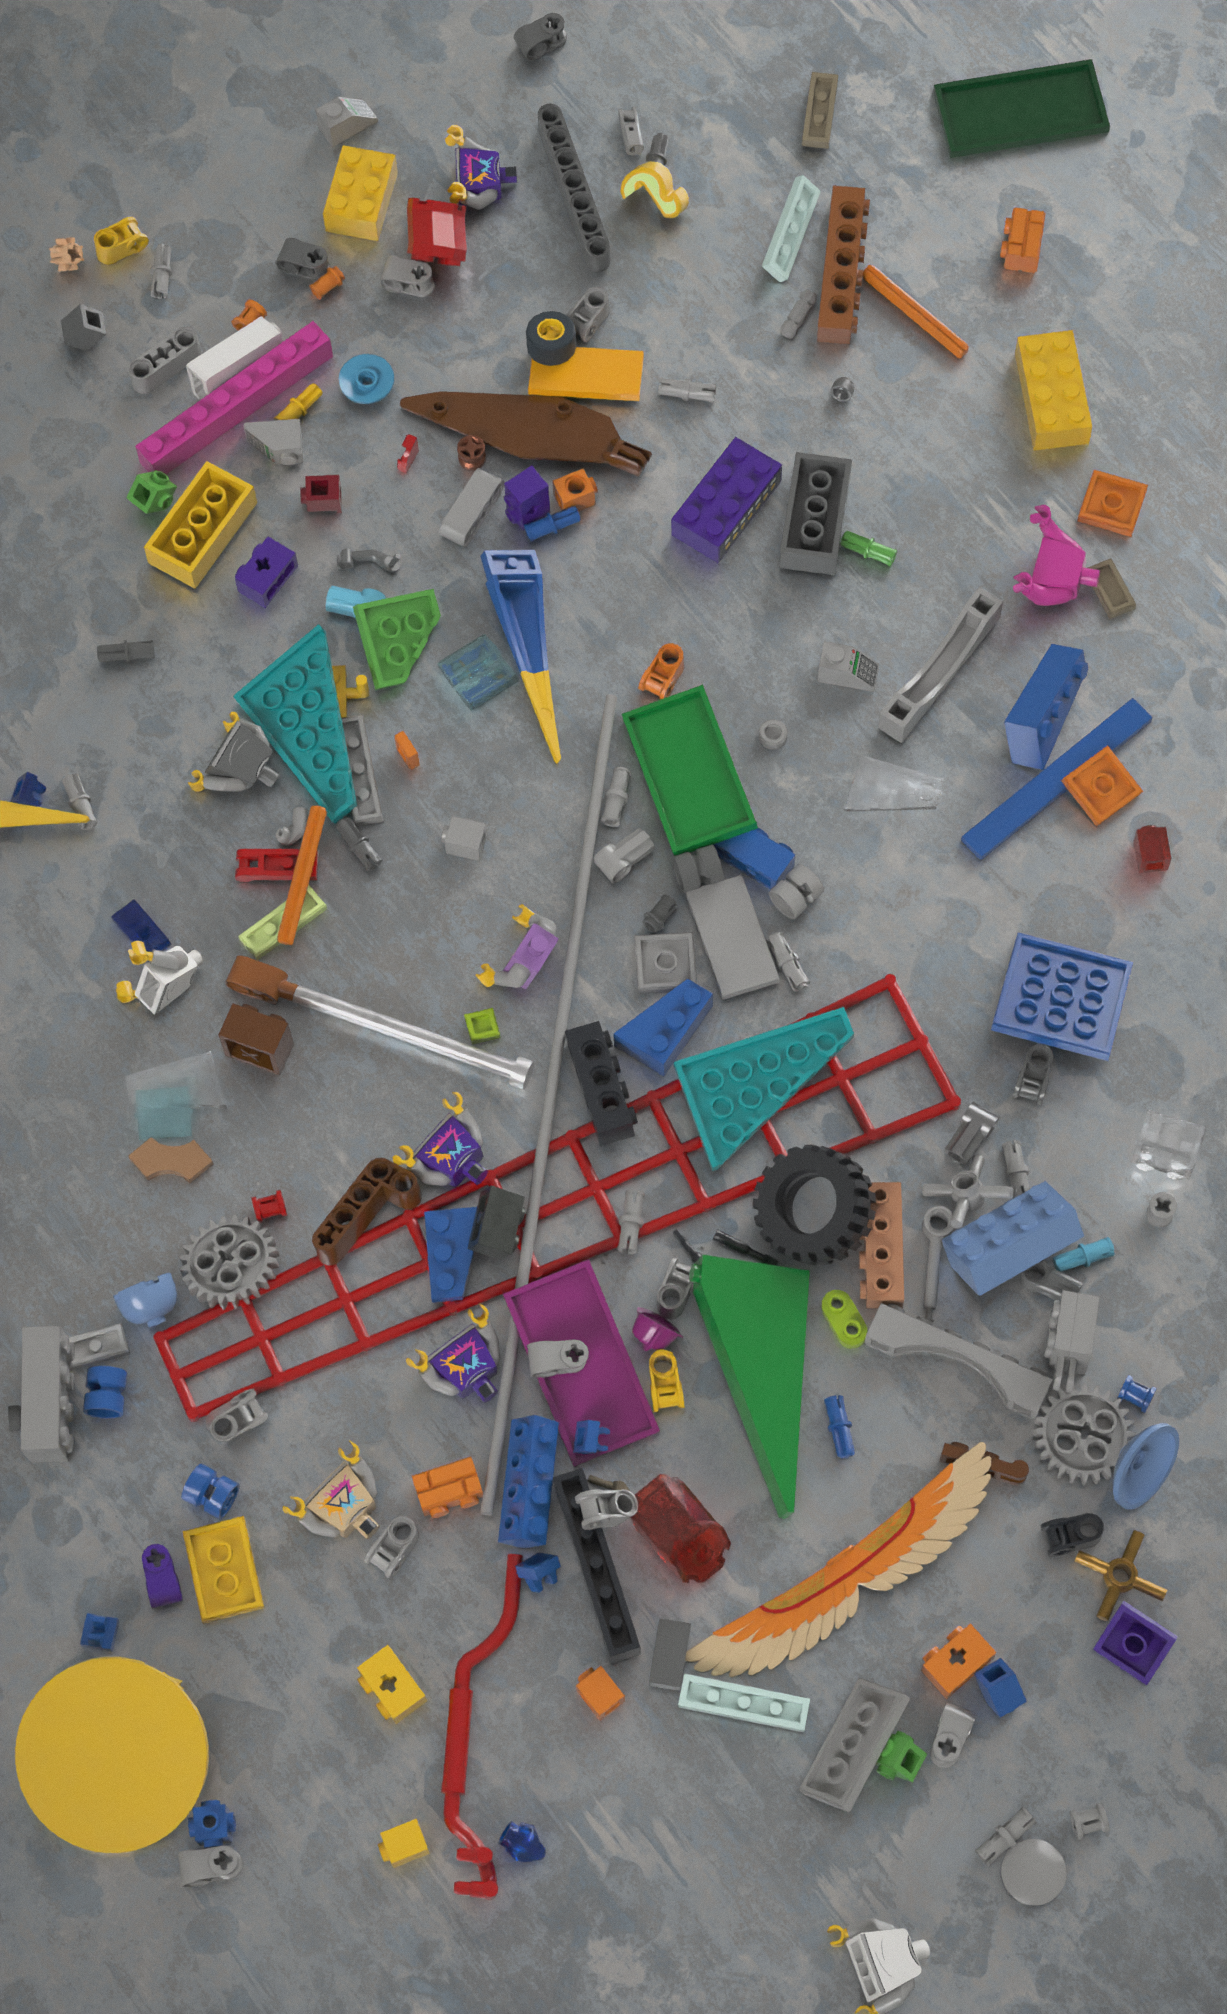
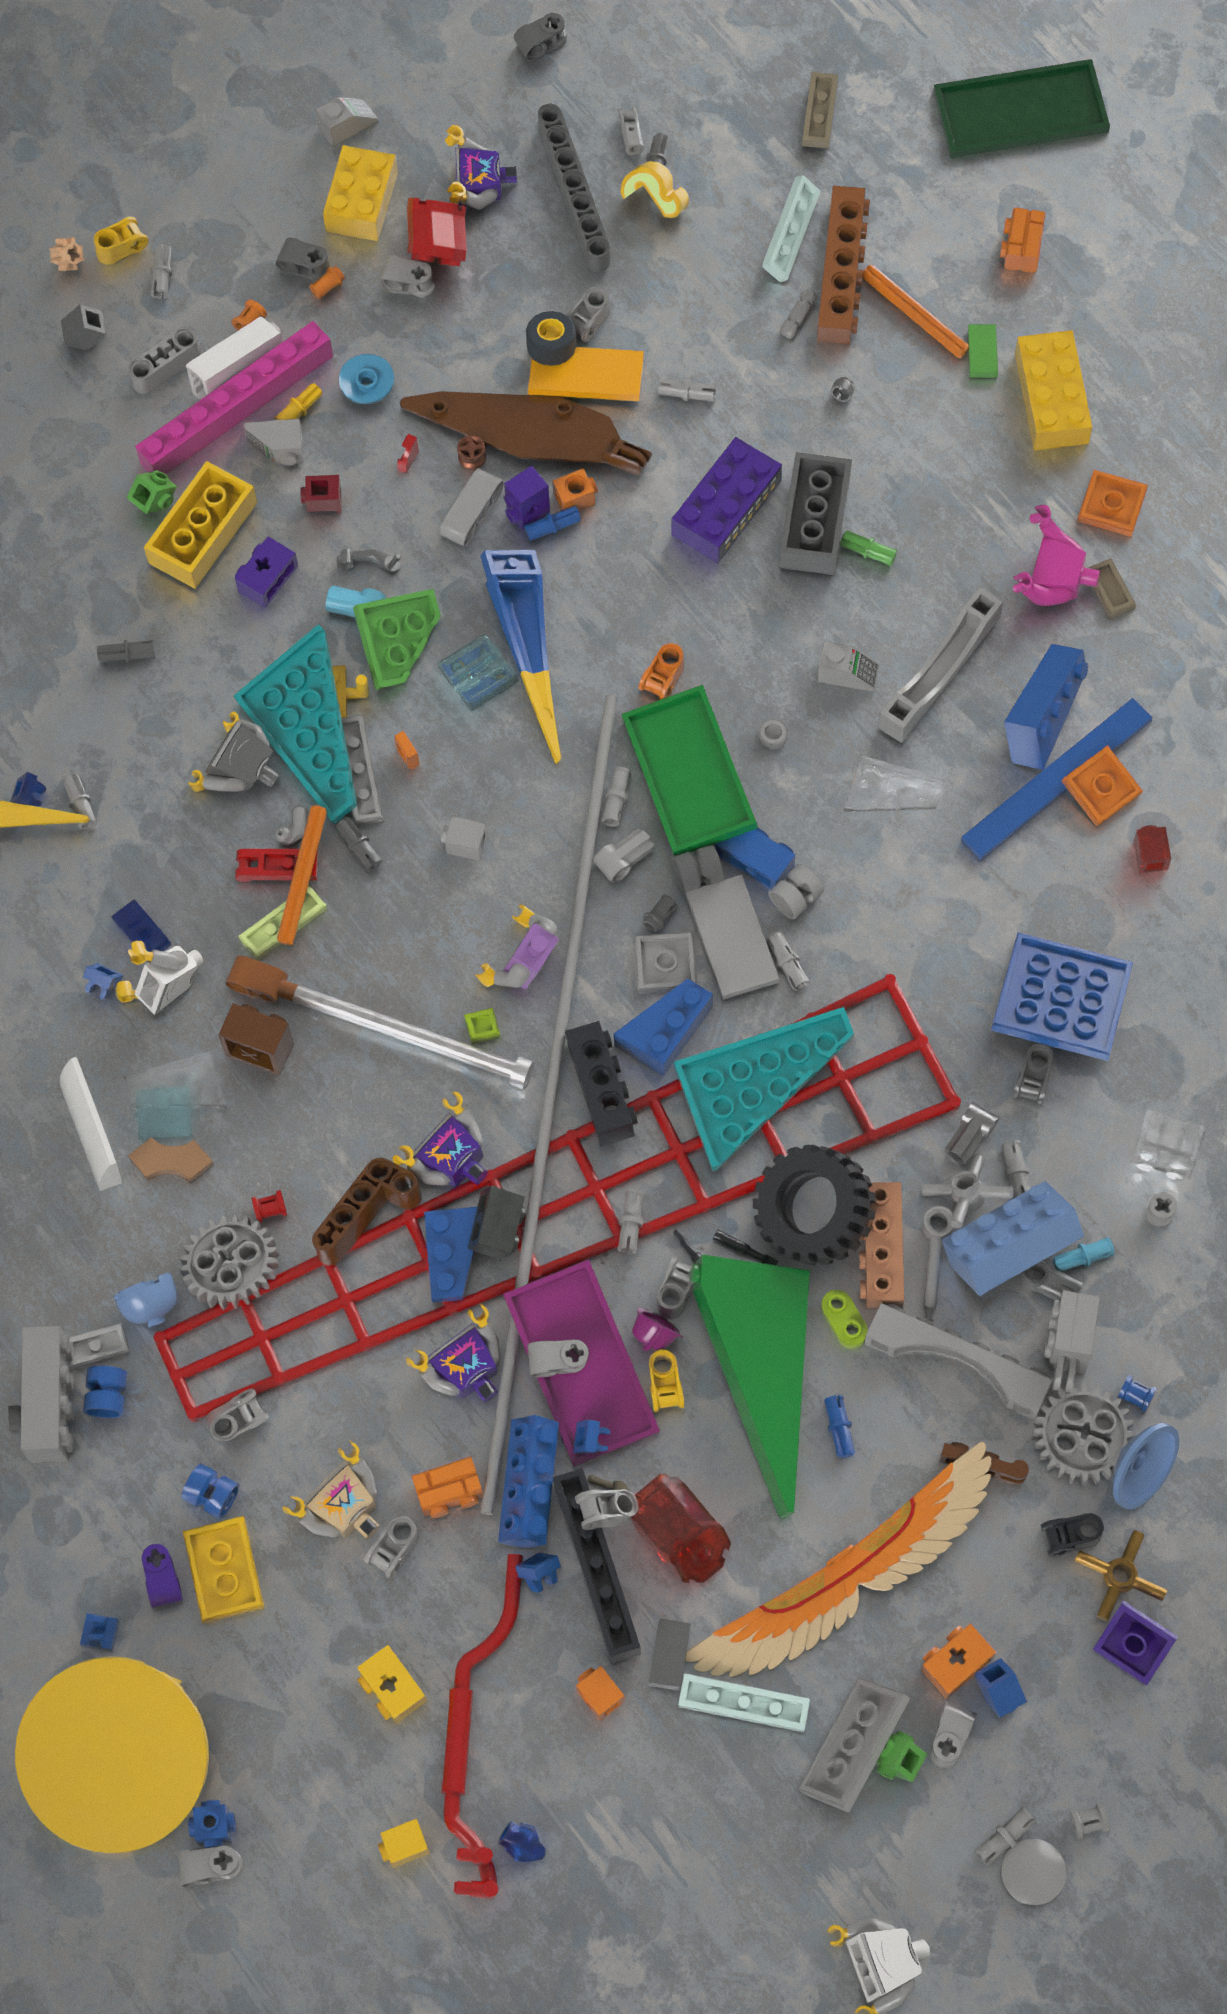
(89, 1126): none -> white slope
(102, 976): none -> tile
(982, 351): none -> bright green tile

